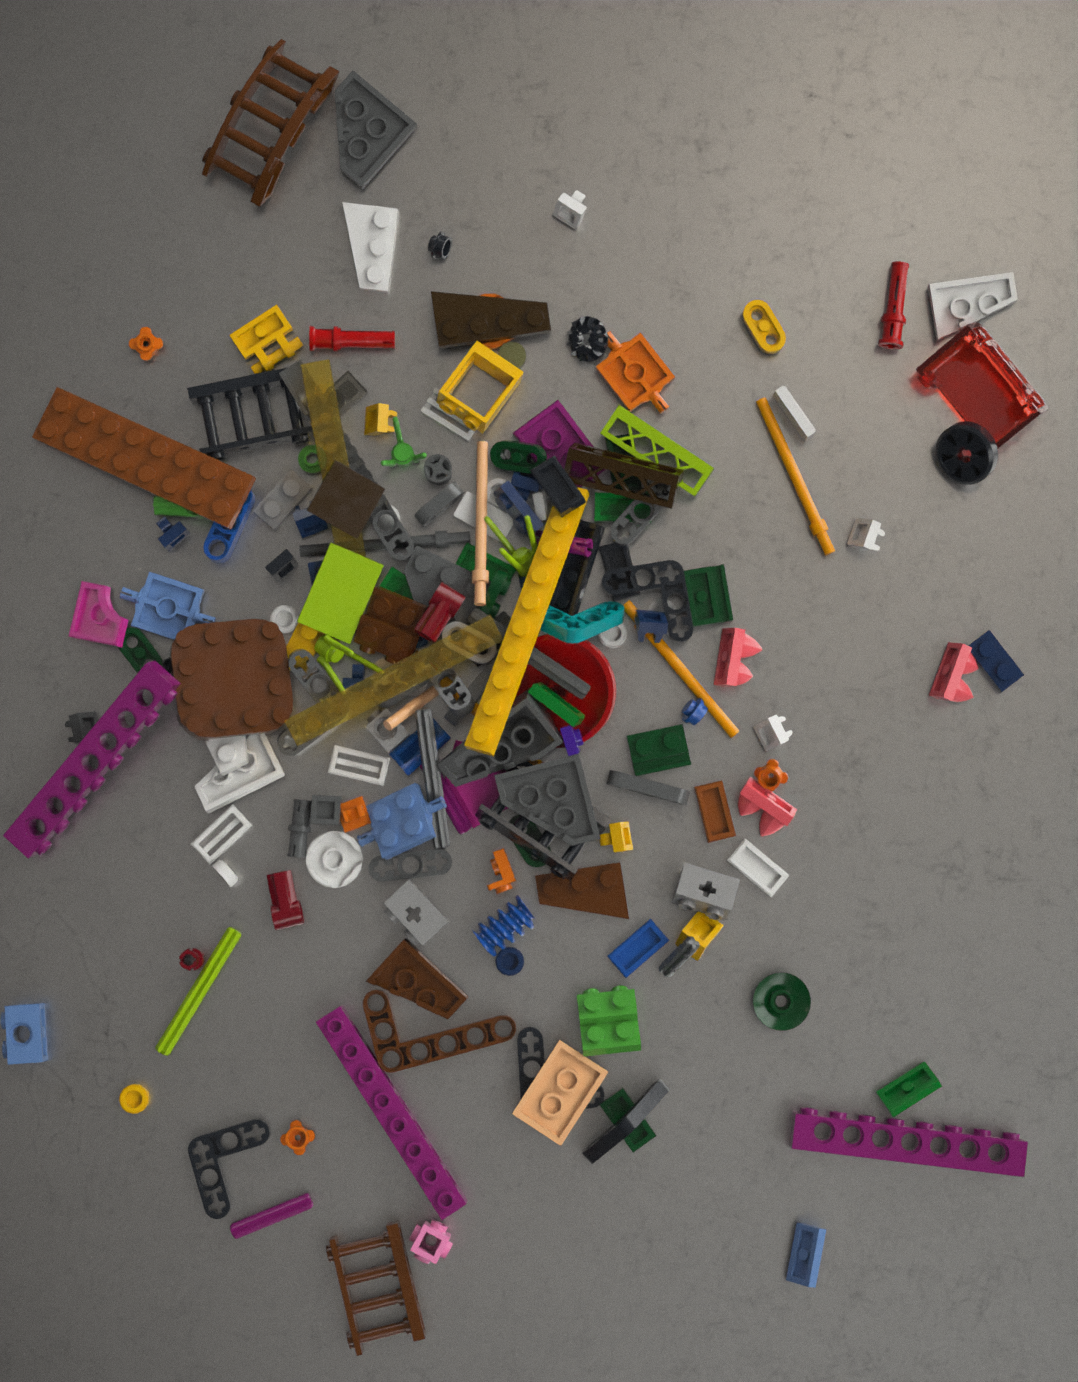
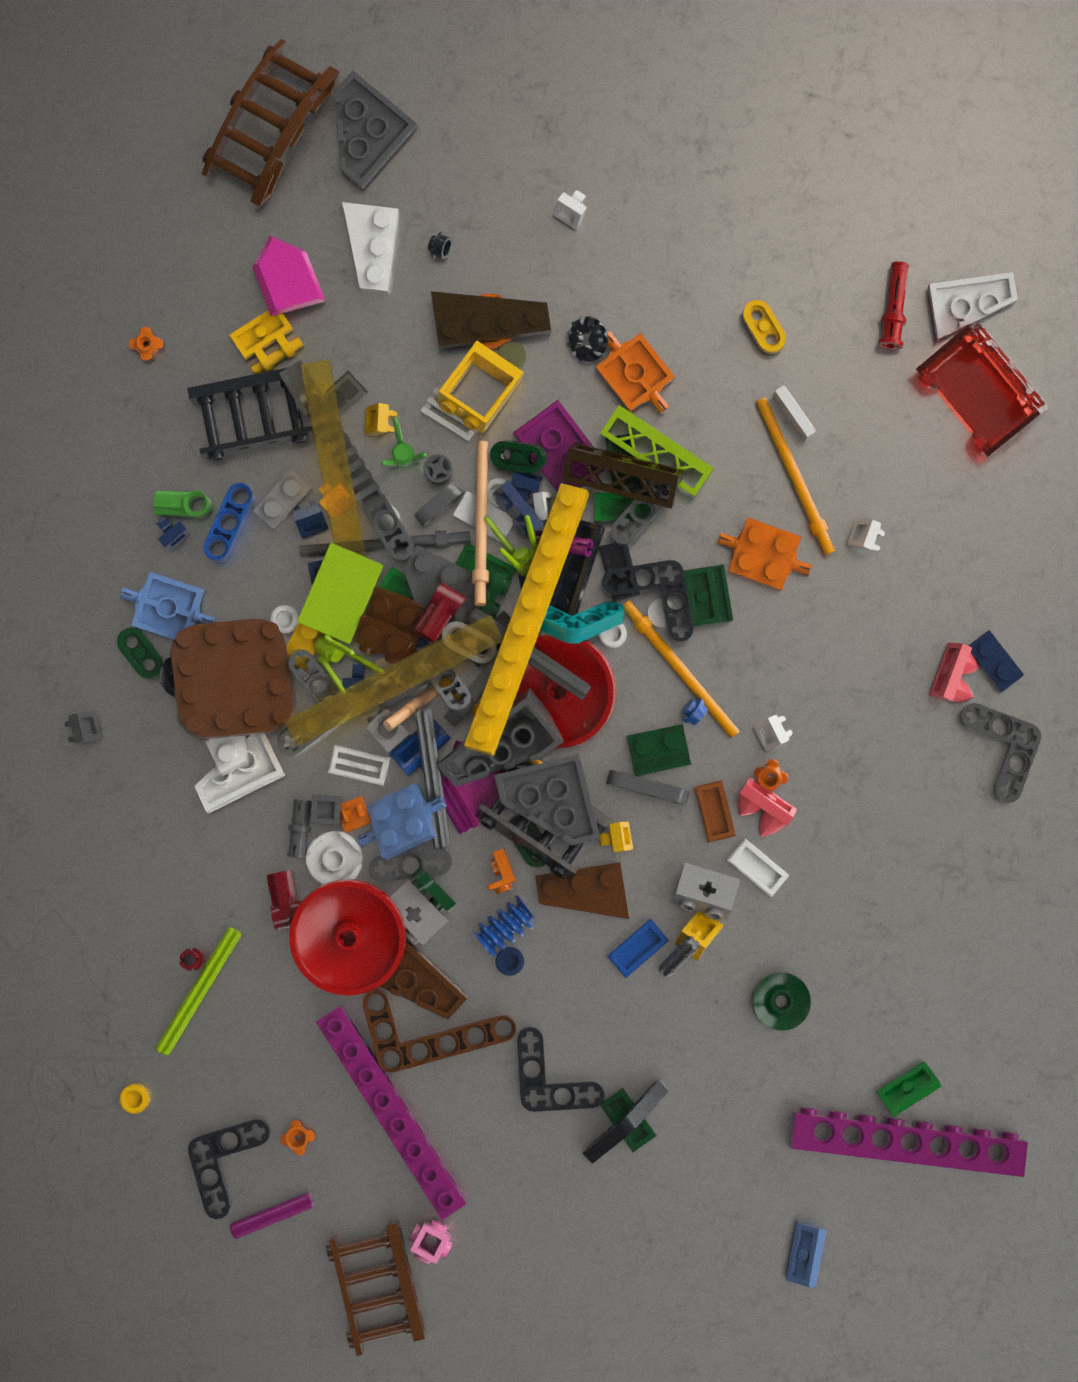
(23, 831): magenta brick -> none
(33, 1018): medium blue brick -> none
(95, 617): dark pink tile -> none
(144, 458): dark orange plate -> none
(225, 872): white tile -> none
(239, 818): white tile -> none
(282, 565): black tile -> none
(286, 277): none -> dark pink tile
(302, 459): bright green plate -> none
(338, 339): red pin -> none
(345, 499): dark brown tile -> none
(347, 937): none -> red dish
(439, 898): none -> dark green plate
(557, 704): green tile -> none
(558, 486): black tile -> none
(560, 1092): light nougat plate -> none
(572, 739): dark purple plate -> none
(608, 1021): bright green plate -> none
(650, 622): dark blue tile -> none
(733, 647): coral tile -> none
(764, 553): none -> orange plate
(966, 437): black wheel -> none
(1016, 746): none -> dark grey beam

